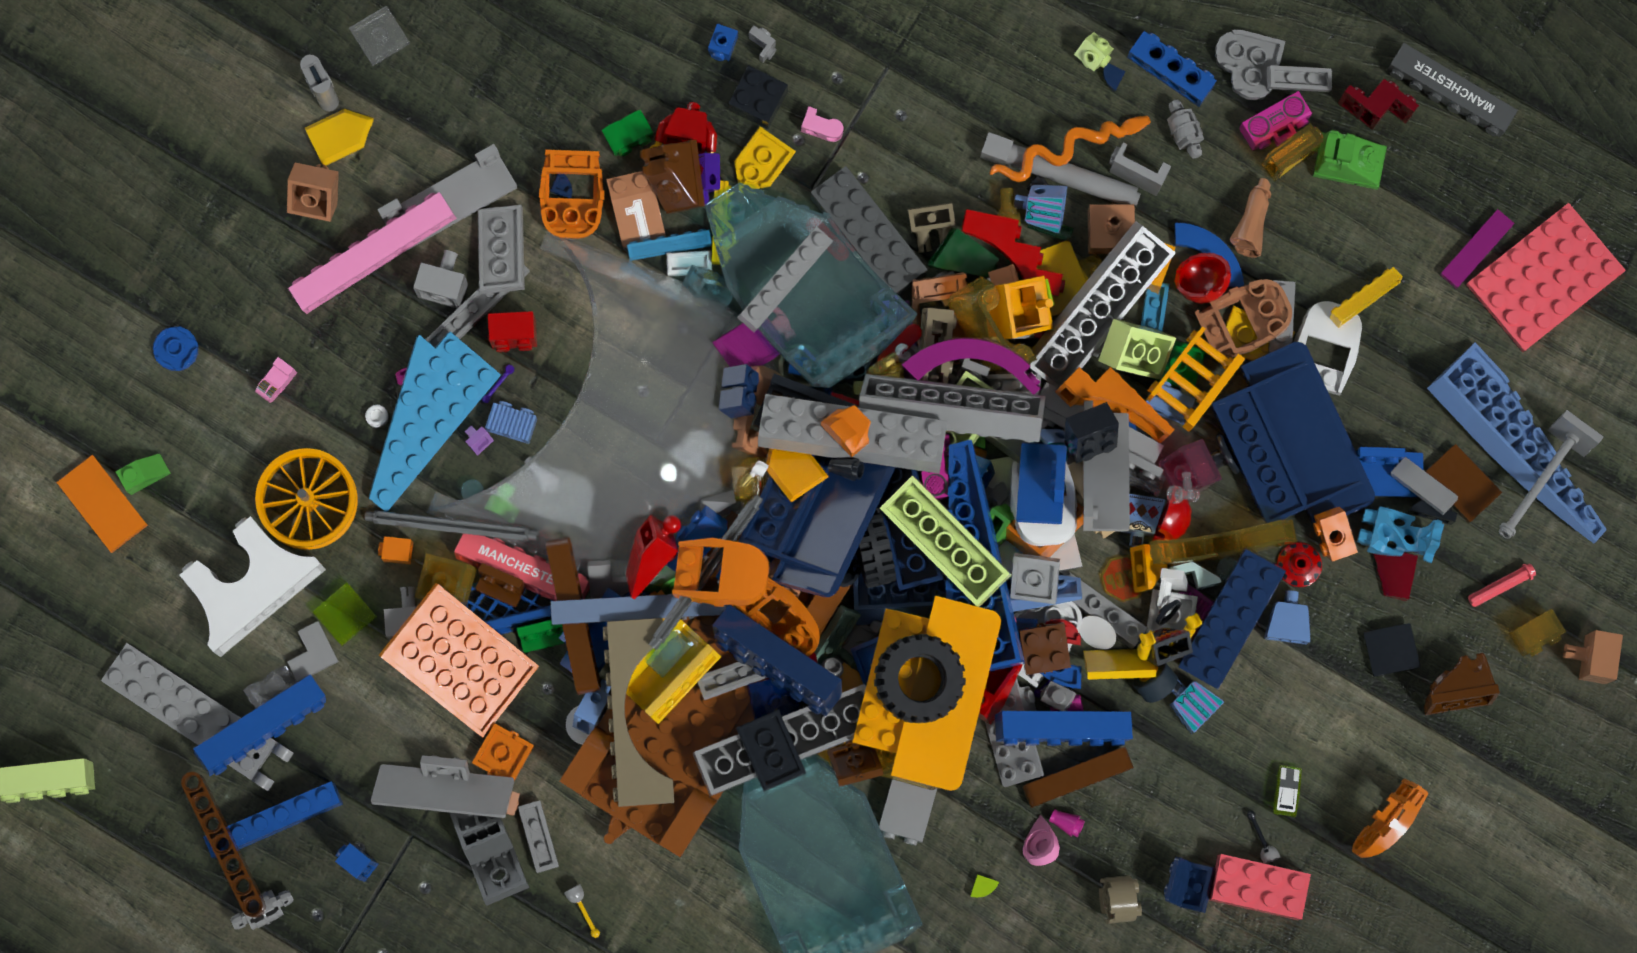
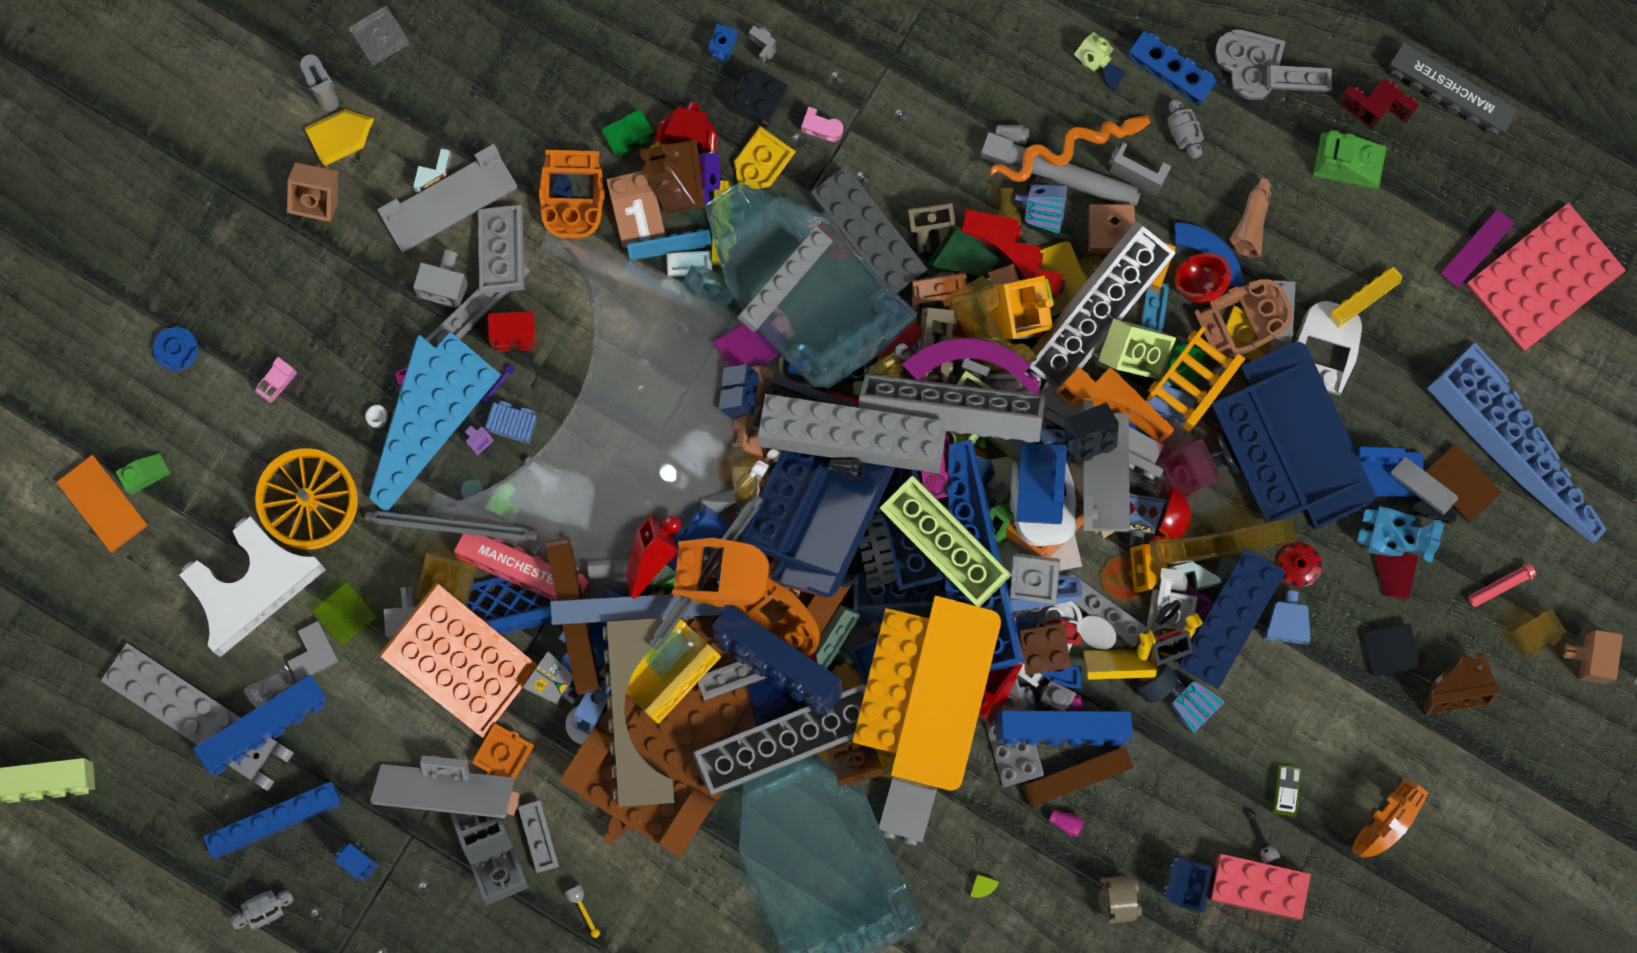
(231, 852): reddish brown beam -> none
(372, 252): bright pink brick -> none
(396, 550): orange brick -> none
(427, 177): none -> light aqua slope
(500, 585): reddish brown bracket -> none
(540, 636): green bracket -> none
(552, 681): none -> light grey torso
(771, 750): black tile -> none
(794, 472): light orange tile -> none
(833, 665): light grey plate -> none
(848, 428): orange slope -> none
(950, 672): black tyre -> none
(1016, 133): none -> light grey cone
(1041, 844): bright pink piece -> none
(1176, 494): clear piece -> none
(1267, 124): dark pink piece -> none
(1293, 152): clear yellow brick -> none
(1344, 543): orange brick -> none
(1574, 435): light grey tile -> none

